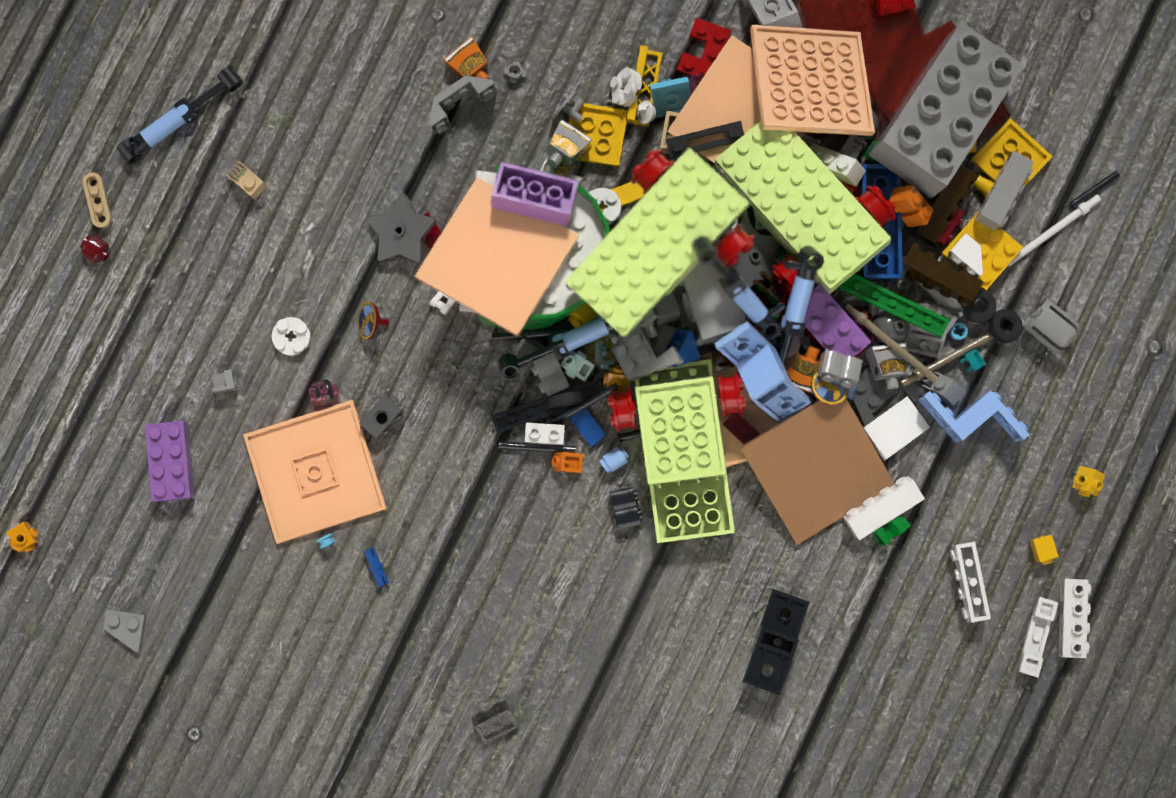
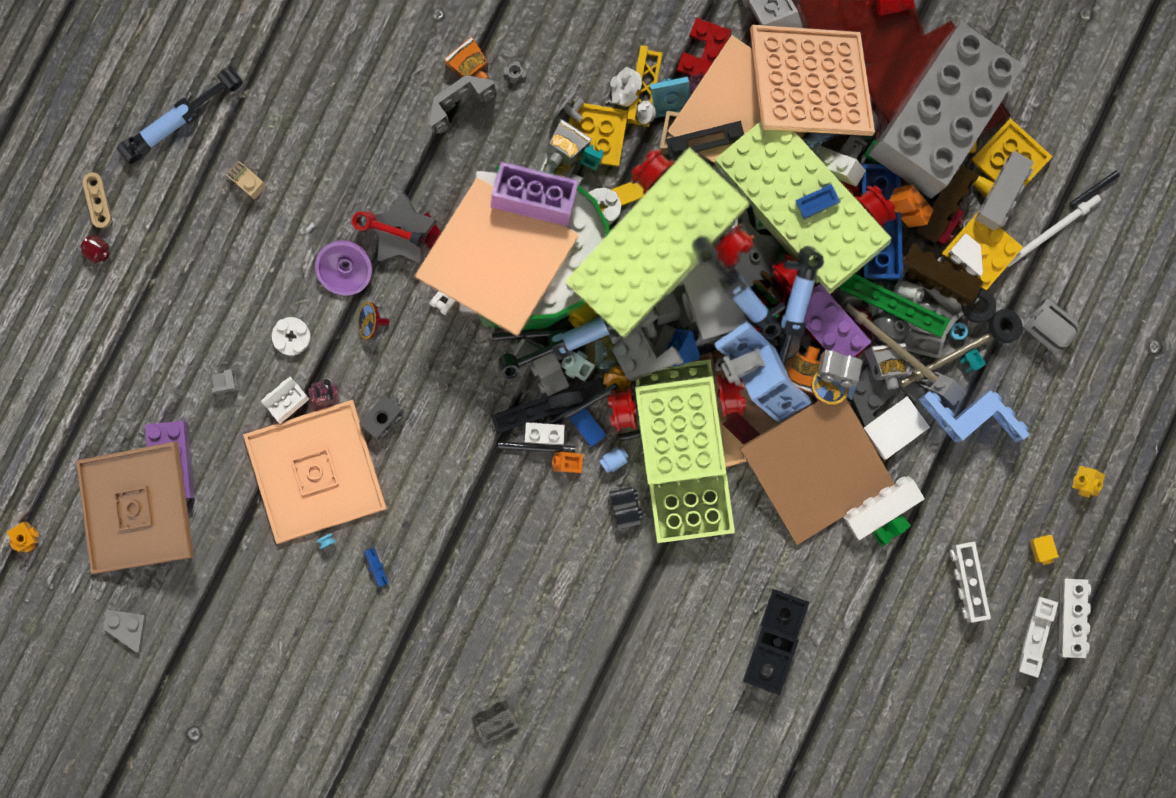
(134, 508): none -> medium nougat tile
(285, 399): none -> white bracket
(339, 277): none -> medium lavender dish
(371, 222): none -> red piece
(591, 157): none -> teal tile
(741, 366): none -> light grey piece
(816, 139): none -> light blue pin
(817, 201): none -> blue tile
(909, 291): none -> white brick

